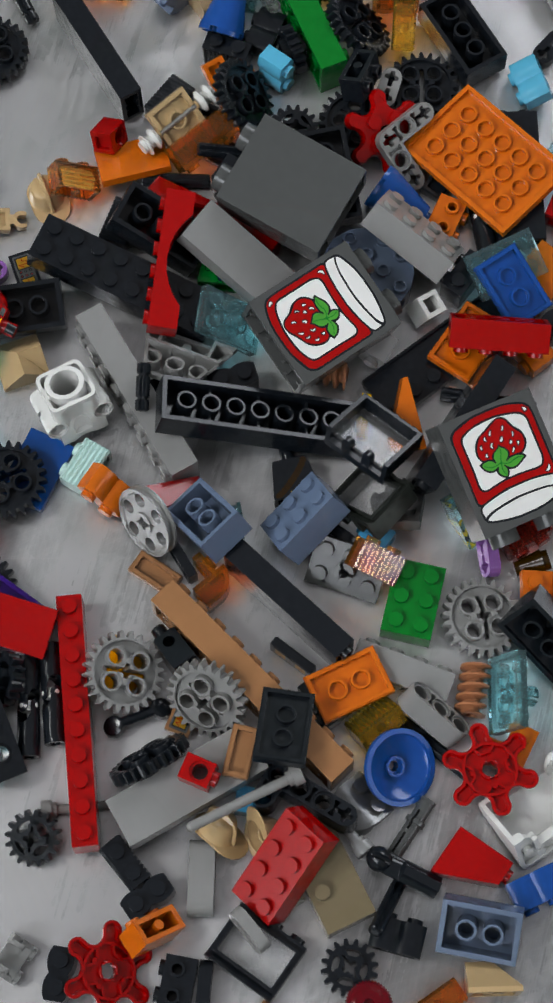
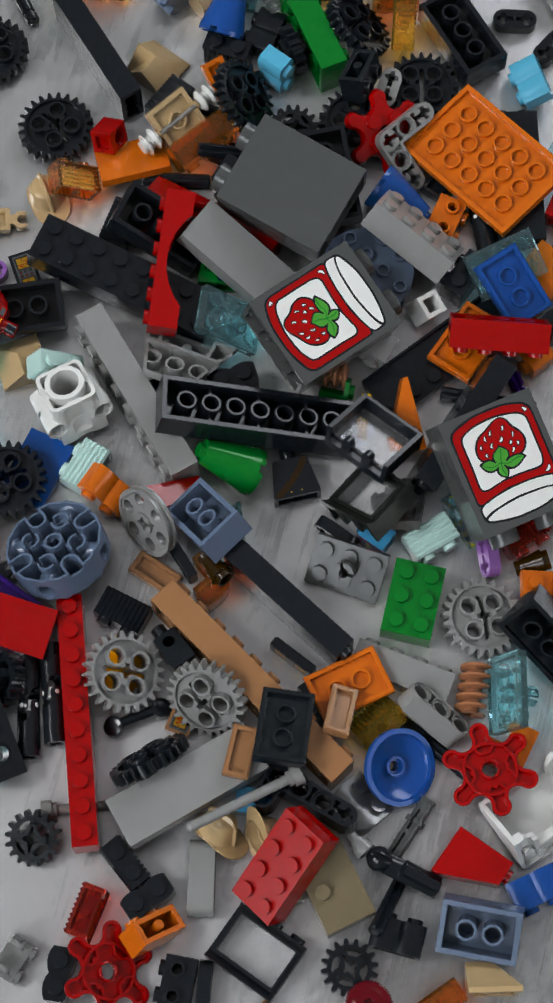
(39, 140): none -> black gear
(46, 360): none -> light aqua brick
(58, 550): none -> sand blue brick
(86, 912): none -> clear red brick
(122, 612): none -> black brick
(142, 386): black axle -> none
(154, 64): none -> tan slope
(194, 762): red brick -> none
(219, 573): none -> dark brown cone
(232, 463): none -> green cone
(249, 929): light grey beam -> none
(305, 518): sand blue brick -> none
(340, 711): none -> medium nougat tile
(347, 394): none -> green bracket
(375, 560): brick -> none
(433, 537): none -> light aqua brick
(514, 21): none -> black beam
(516, 382): none -> dark purple piece

